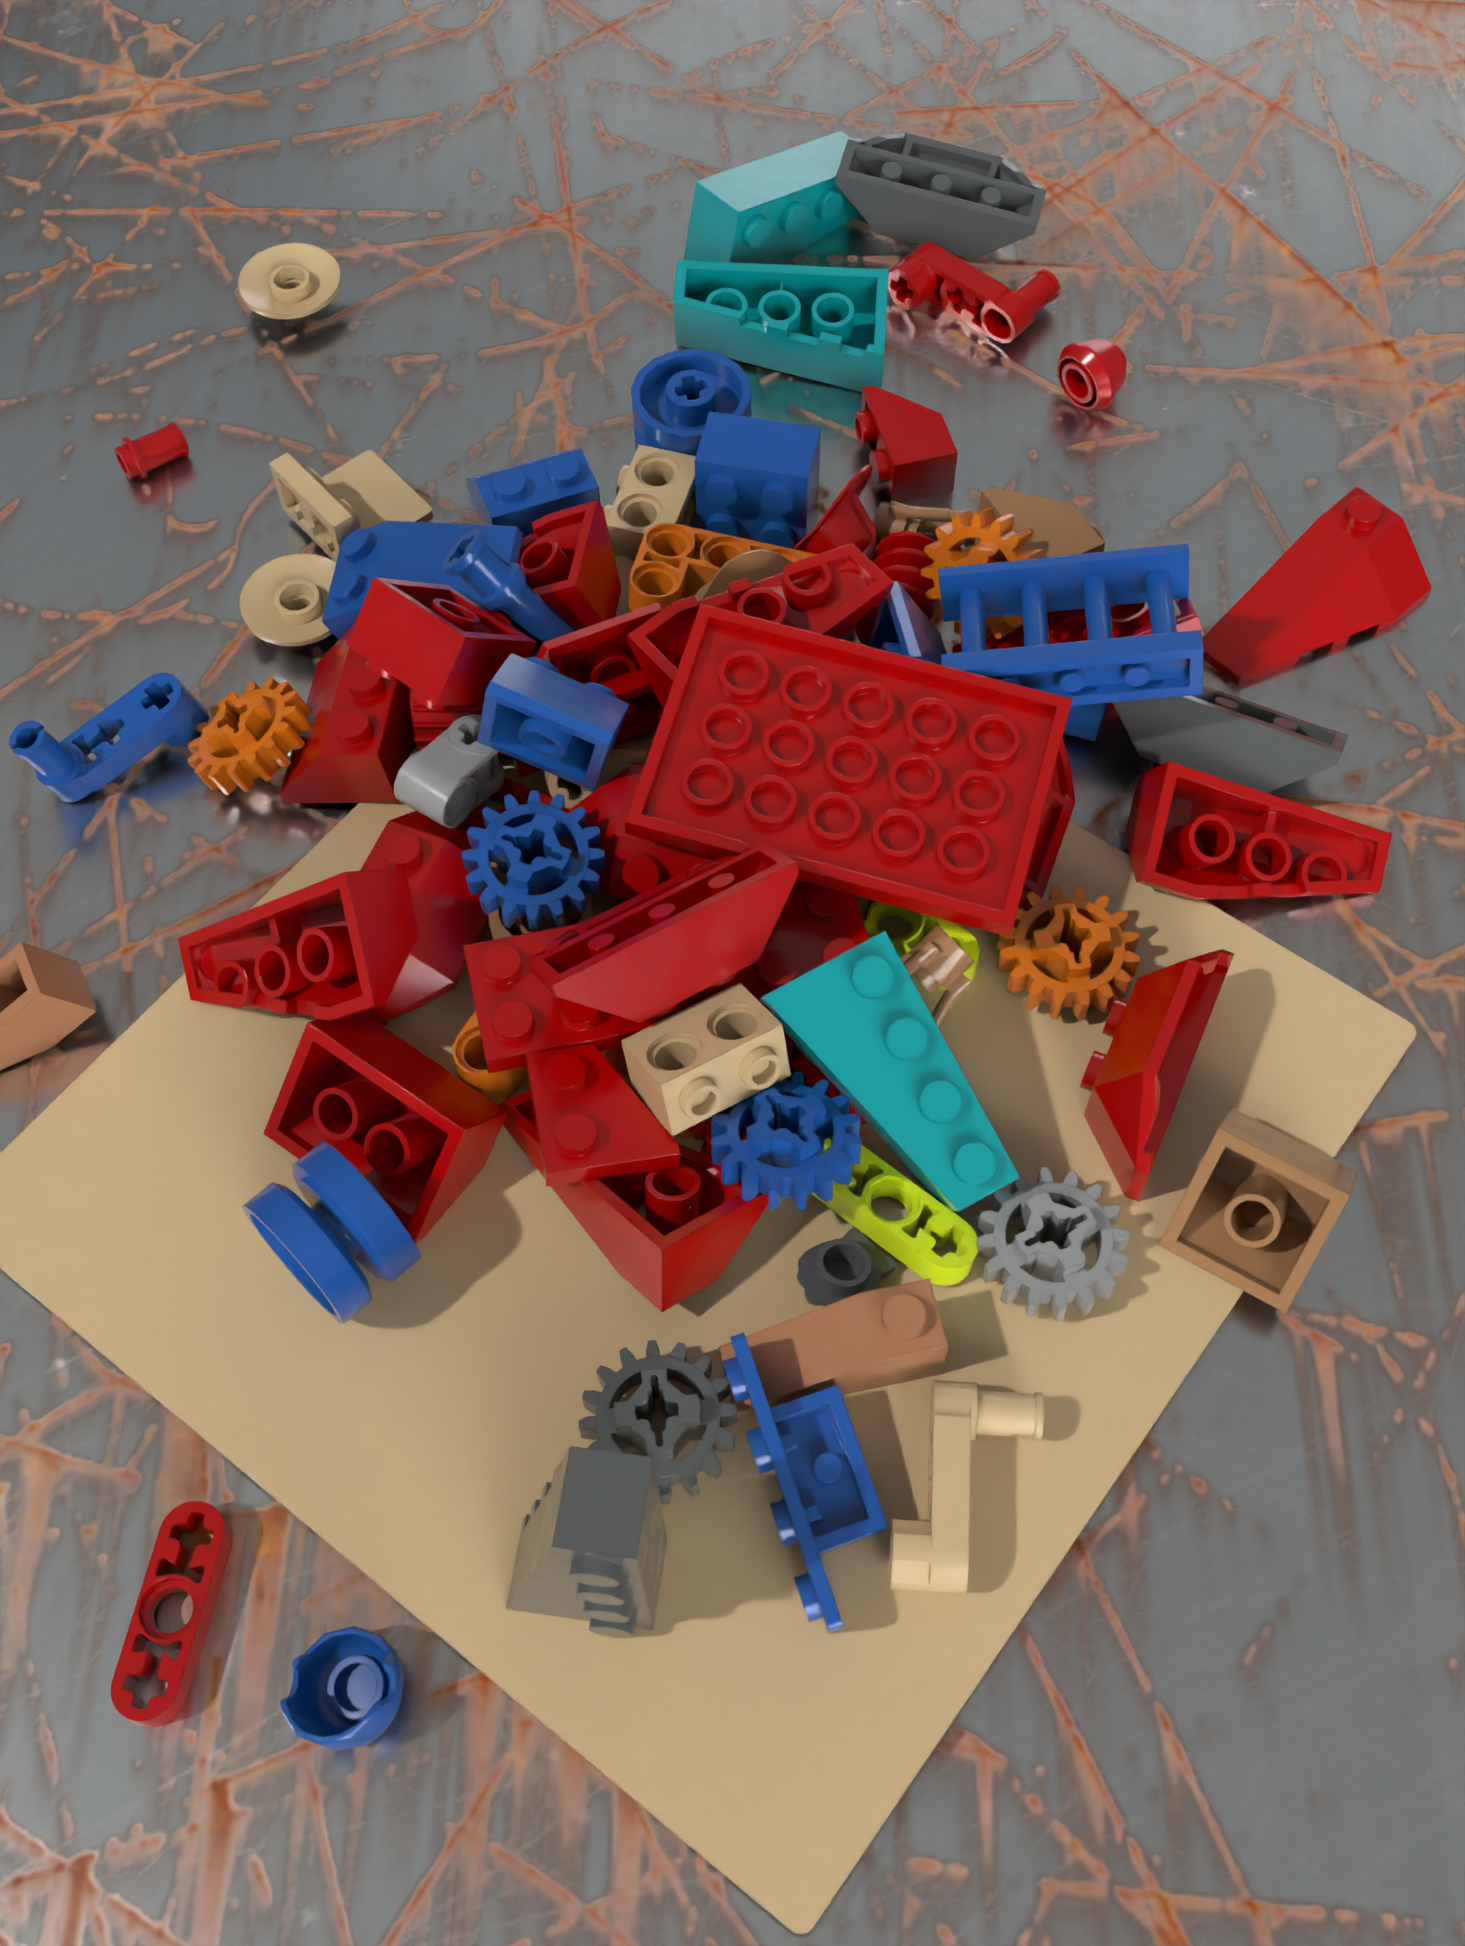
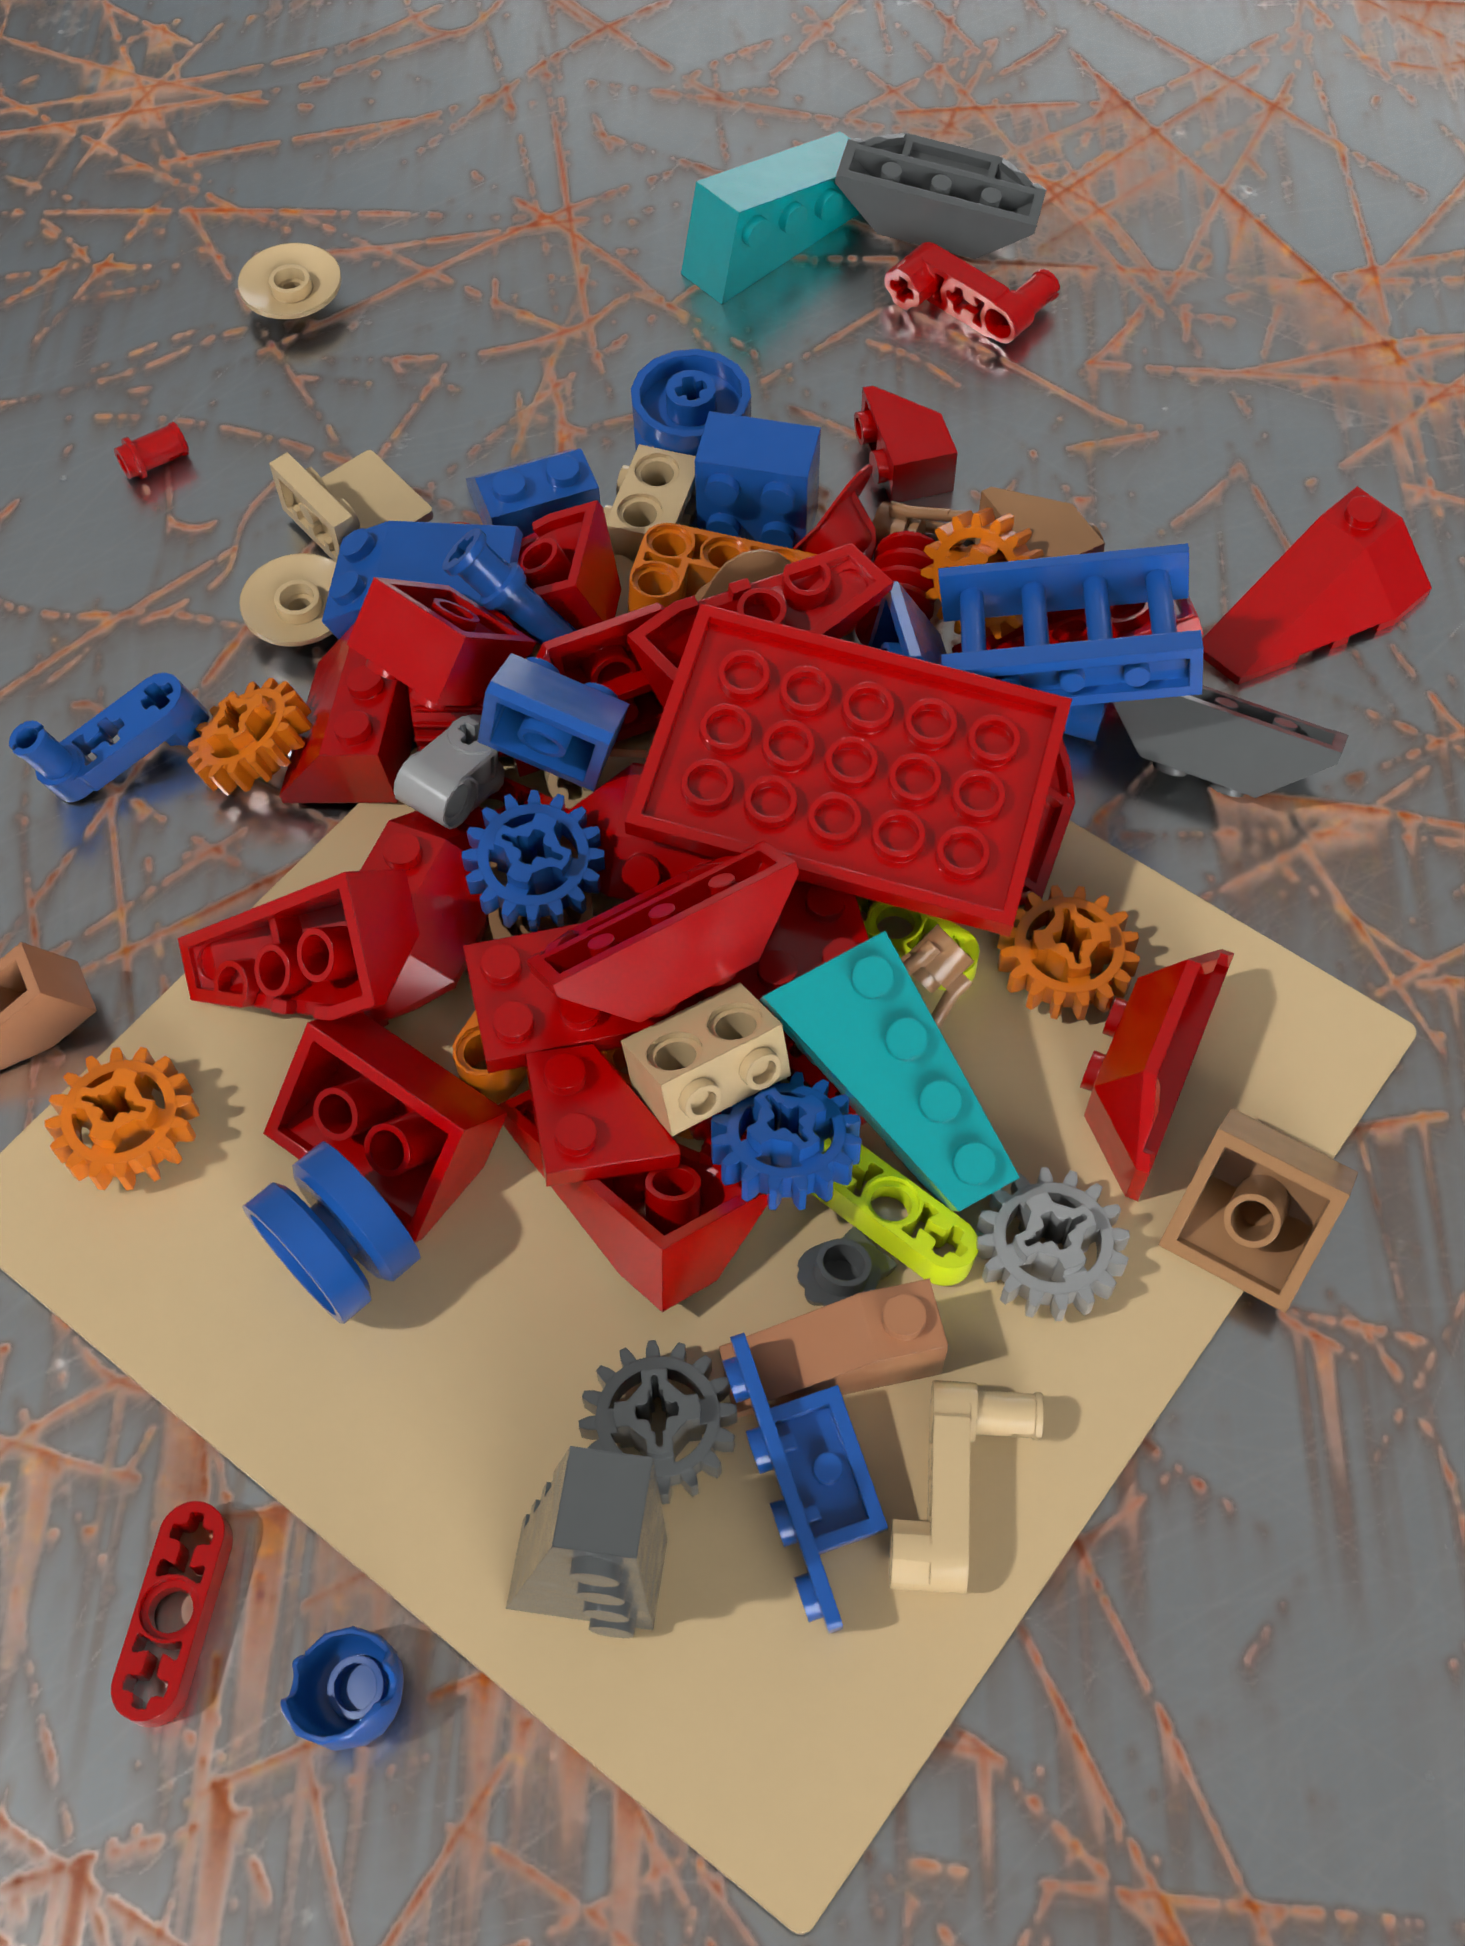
(122, 1118): none -> orange gear
(786, 318): teal wedge -> none
(1091, 373): red cone -> none
(1236, 842): red wedge -> none

